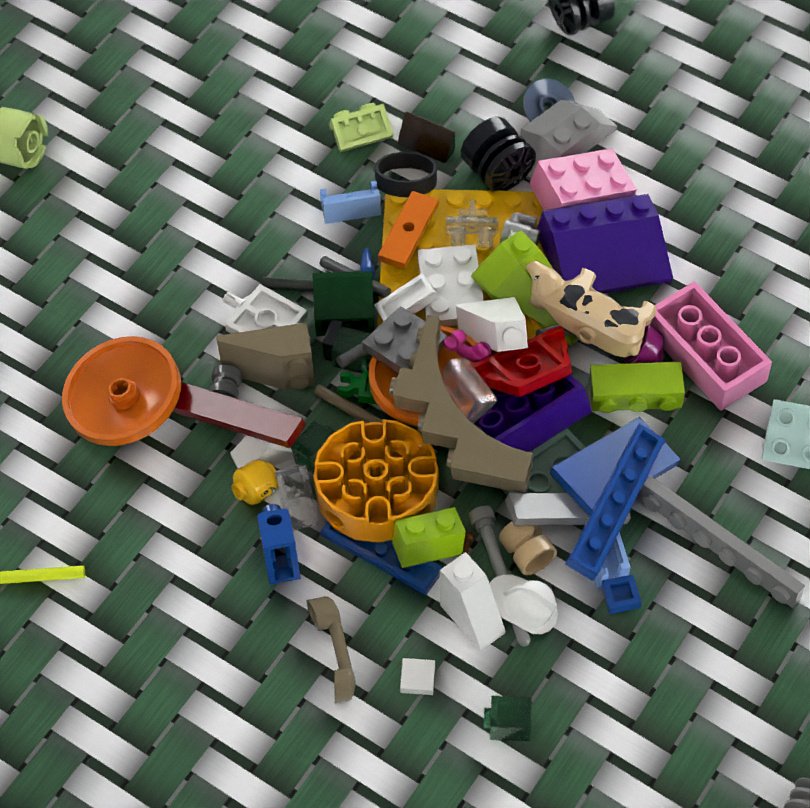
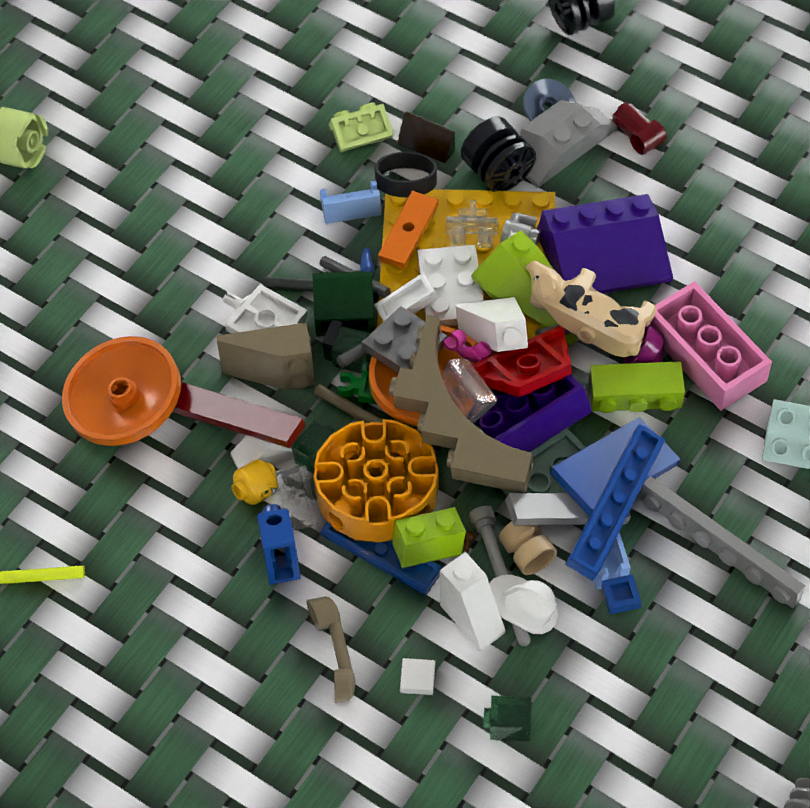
(226, 380): dark grey wheel -> none
(581, 179): bright pink brick -> none
(643, 134): none -> dark red piece

